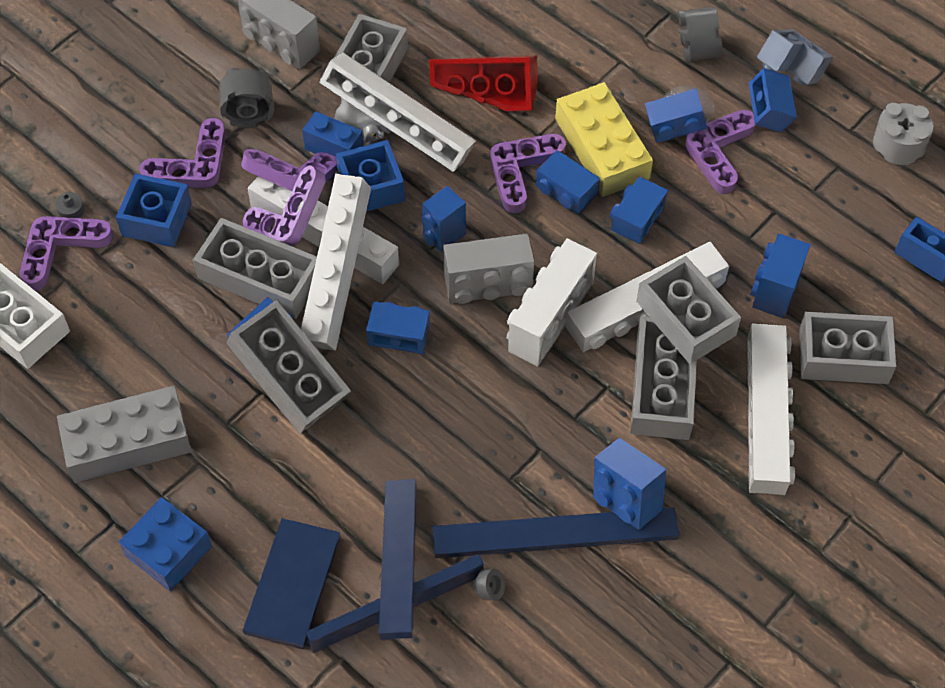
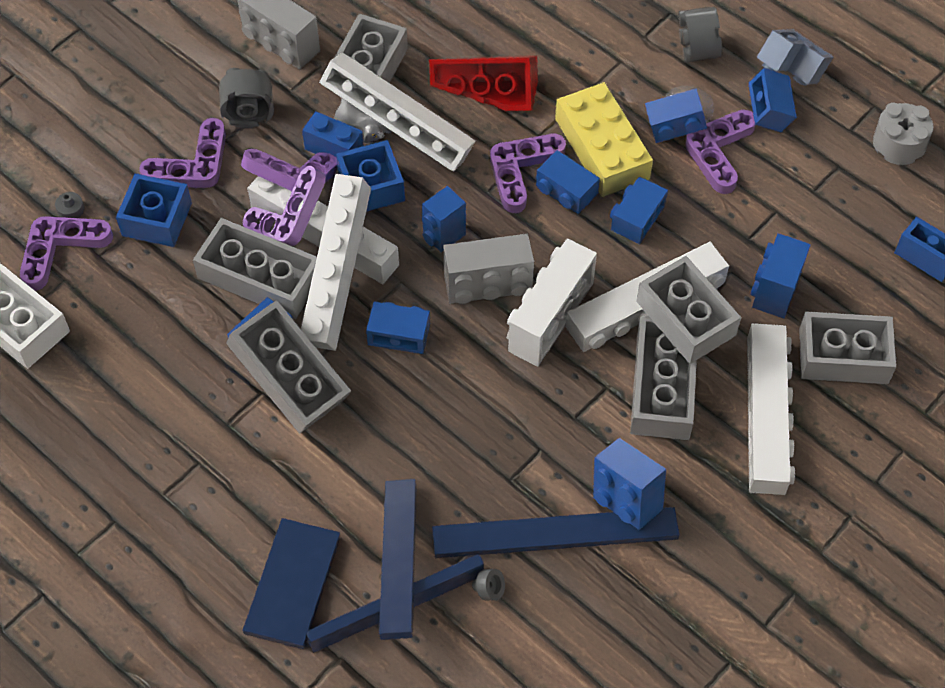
(123, 434): light grey brick -> none
(165, 544): blue brick -> none

